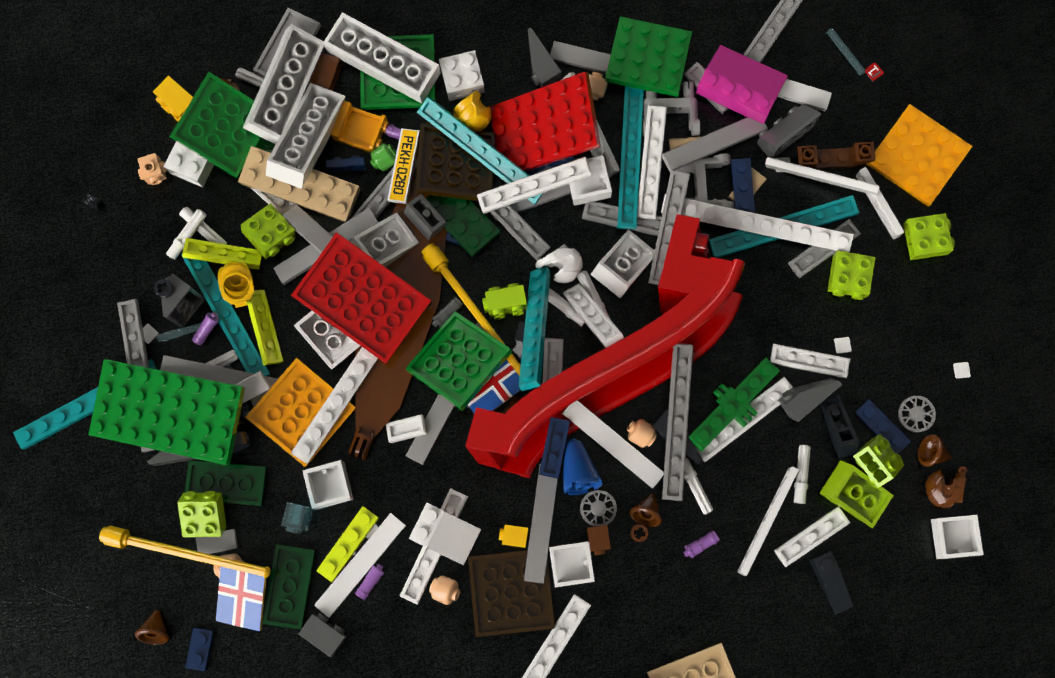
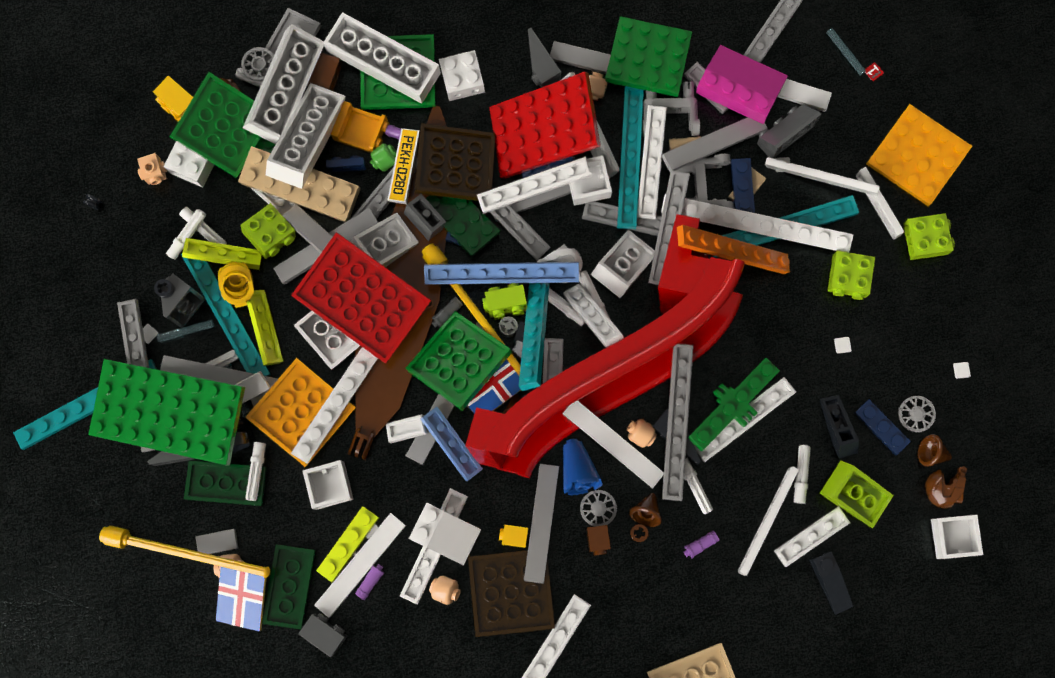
(153, 630): reddish brown hat -> none
(199, 649): dark blue plate -> none
(202, 514): lime brick -> none
(206, 327): medium lavender piece -> none
(257, 460): none -> white axle
(258, 63): none -> light grey wheel
(296, 518): clear light blue brick -> none
(451, 443): none -> medium blue plate
(473, 112): yellow helmet -> none
(473, 143): plate -> none
(501, 273): none -> medium blue plate
(509, 323): none -> light grey wheel
(554, 447): dark blue plate -> none
(571, 564): white piece -> none
(732, 249): none -> orange plate
(803, 399): dark grey slope -> none
(809, 360): white tile -> none
(816, 255): light grey tile -> none
(836, 158): reddish brown slope -> none
(879, 460): lime brick -> none

